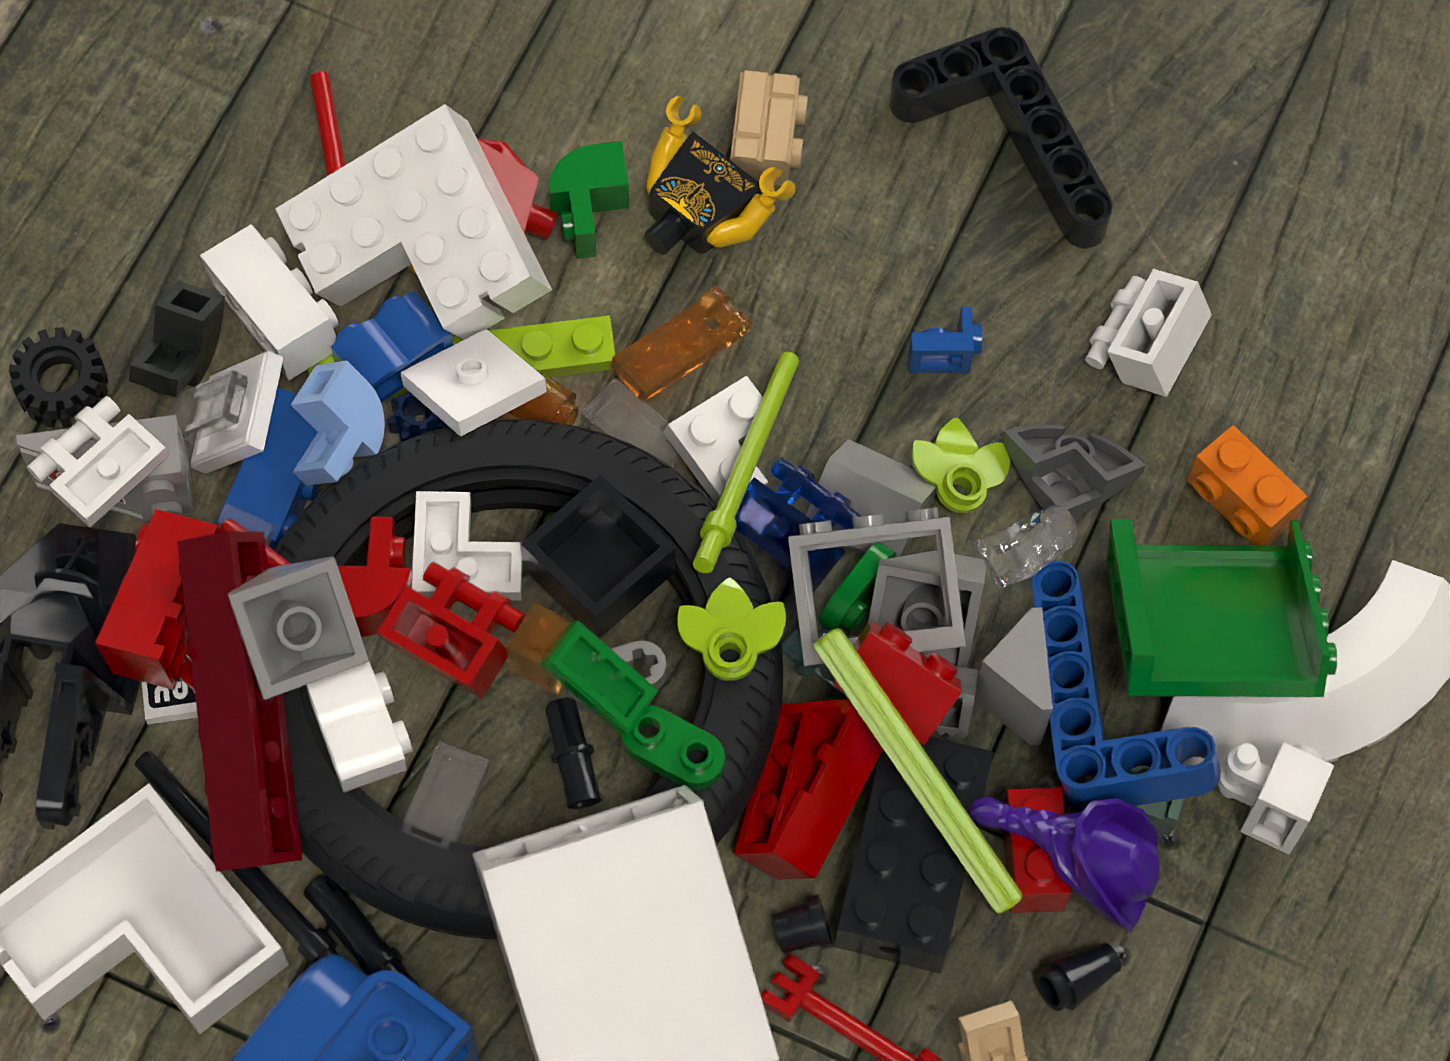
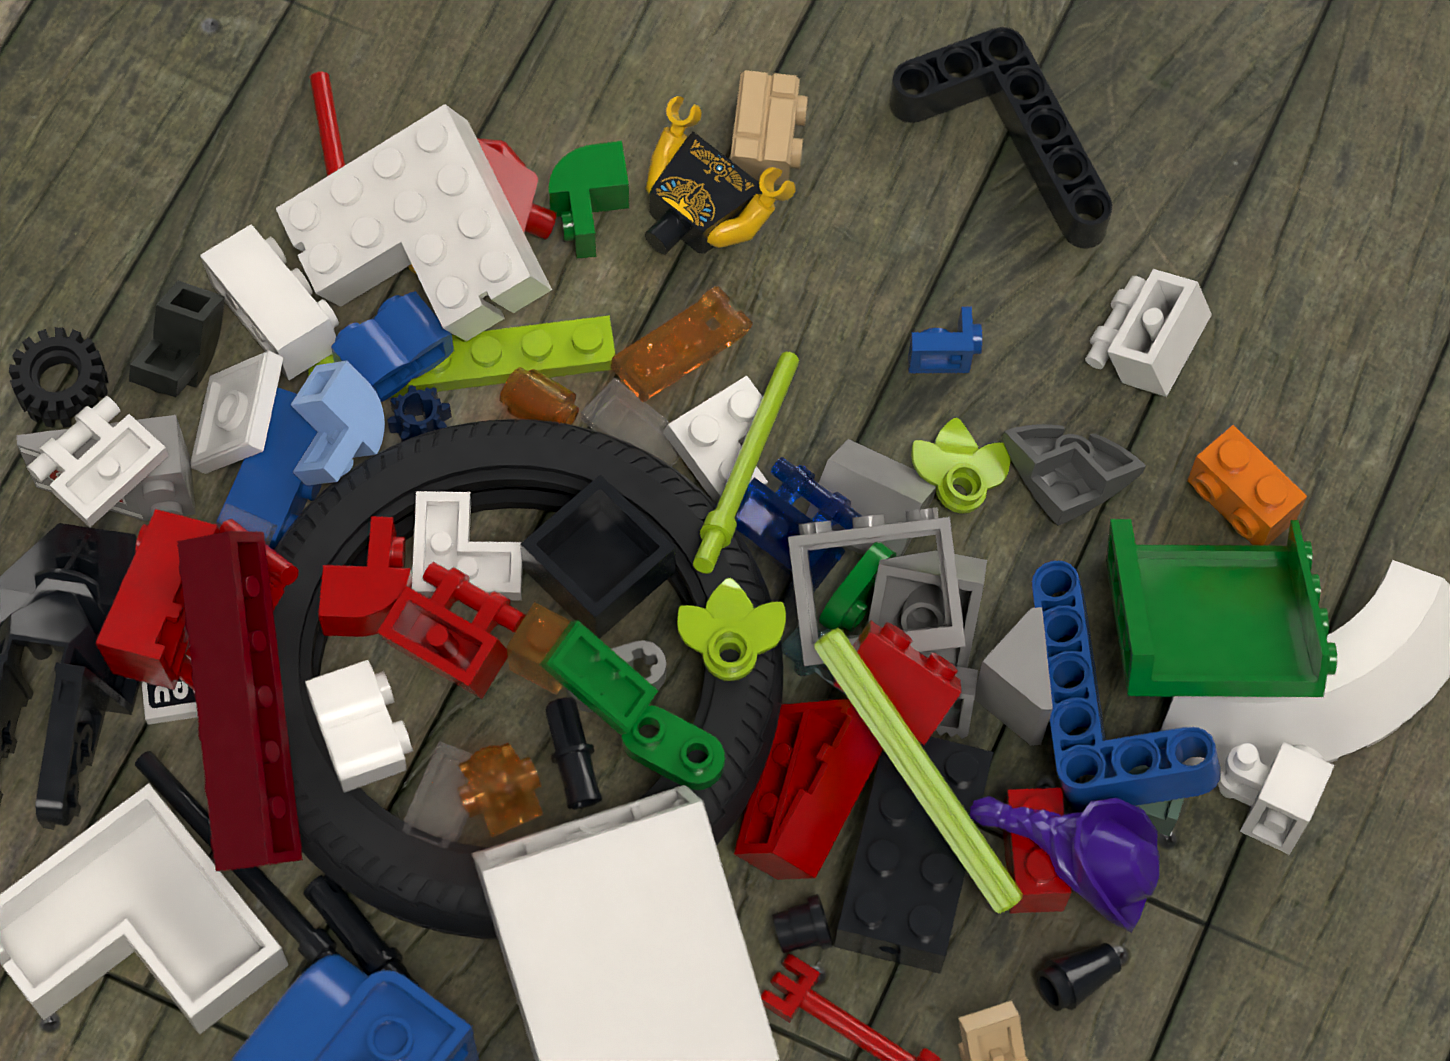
(210, 406): clear tile -> none
(297, 625): light grey slope -> none
(473, 382): white plate -> none
(499, 788): none -> clear orange brick
(1027, 545): clear leg -> none

